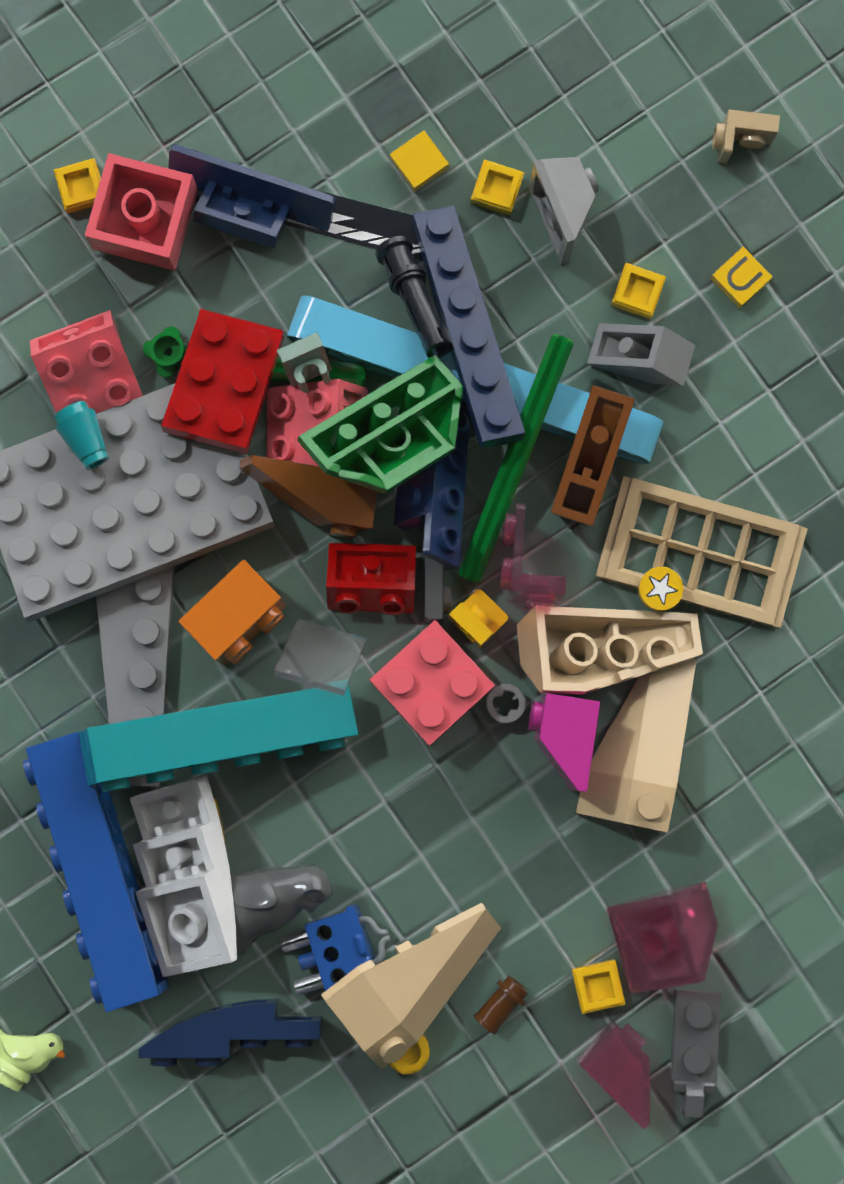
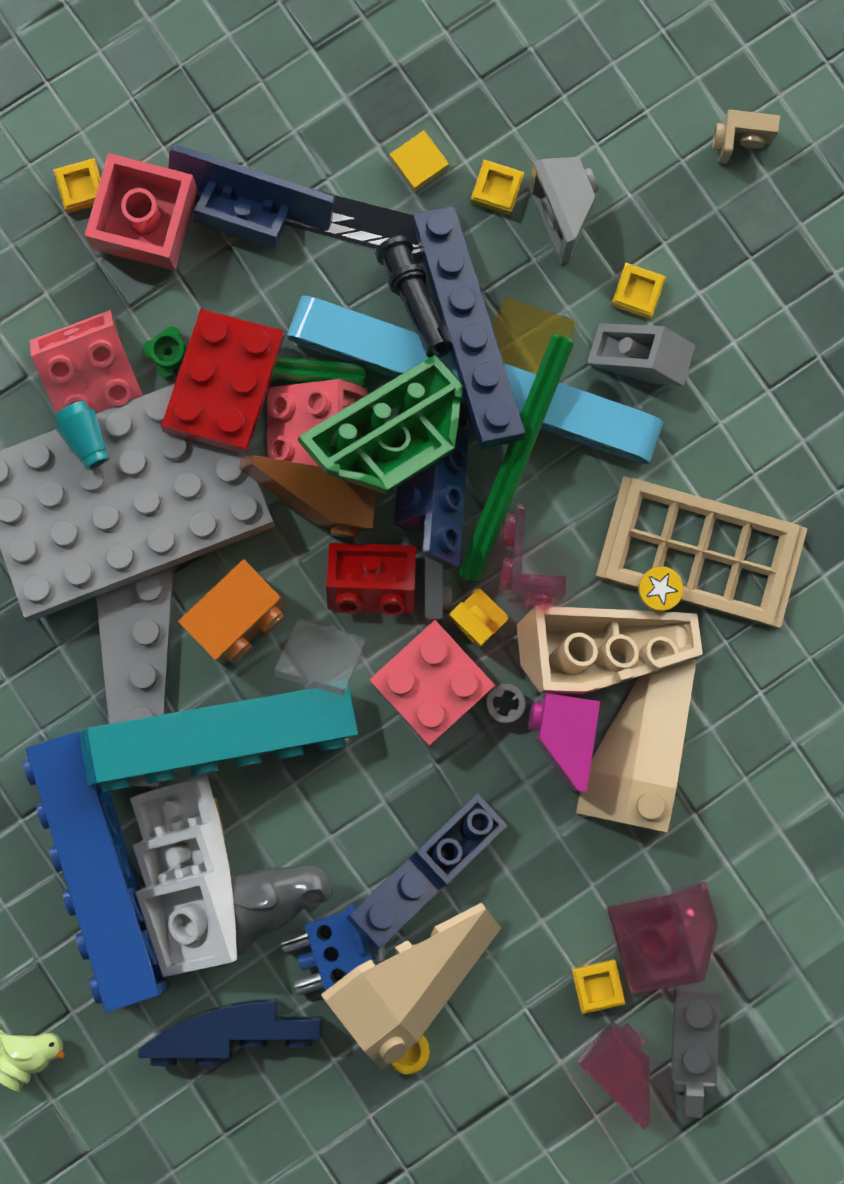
(305, 361): sand green tile -> none
(426, 872): none -> dark blue slope
(501, 1004): reddish brown pin -> none
(525, 332): none -> clear yellow piece
(592, 455): dark orange slope -> none
(741, 277): yellow tile -> none

